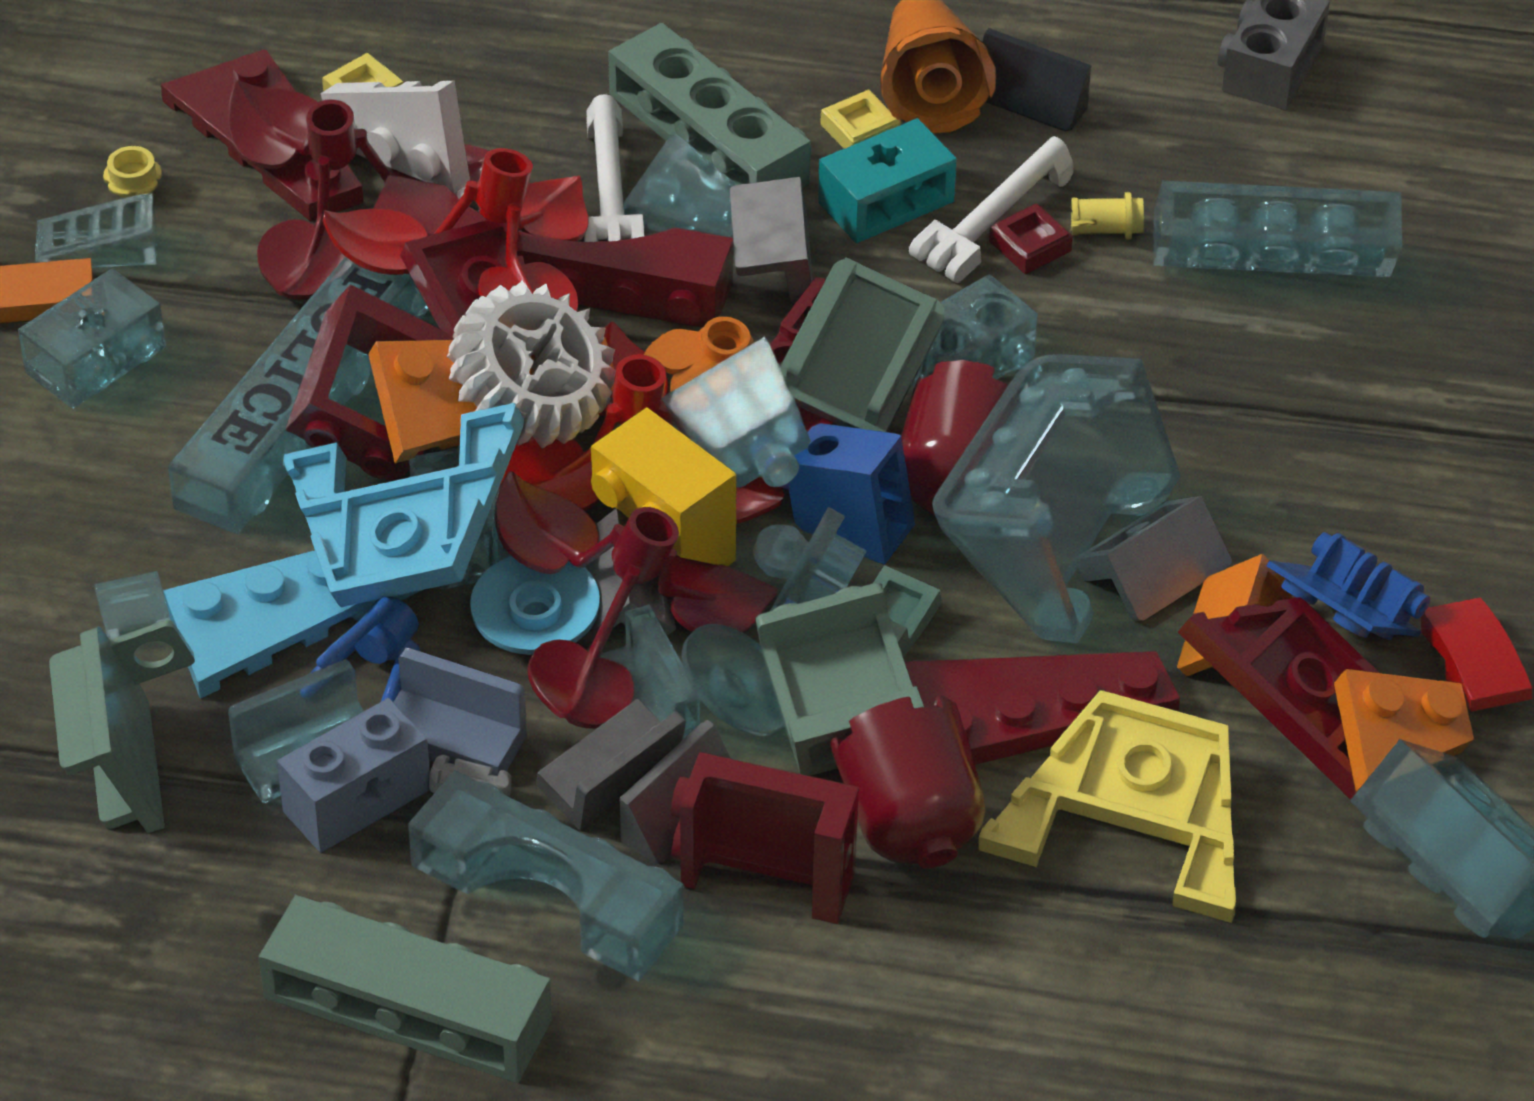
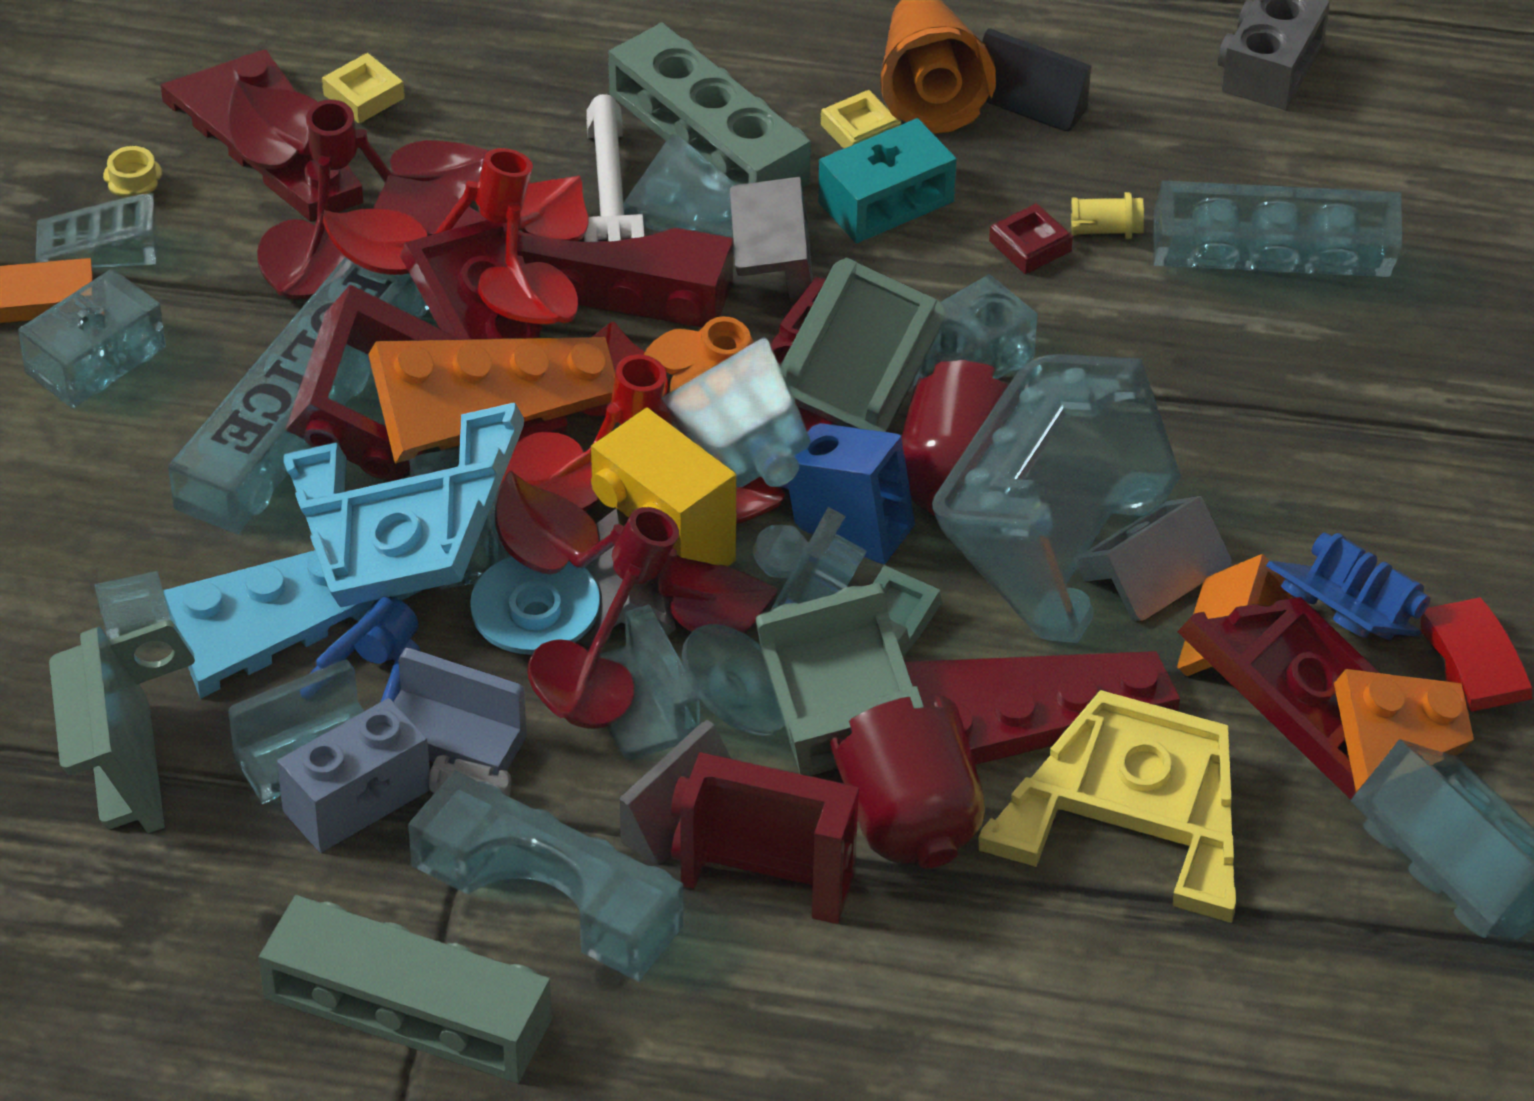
(410, 127): white wing -> none
(569, 364): white gear -> none
(609, 762): flat silver panel -> none
(955, 247): white hinge -> none

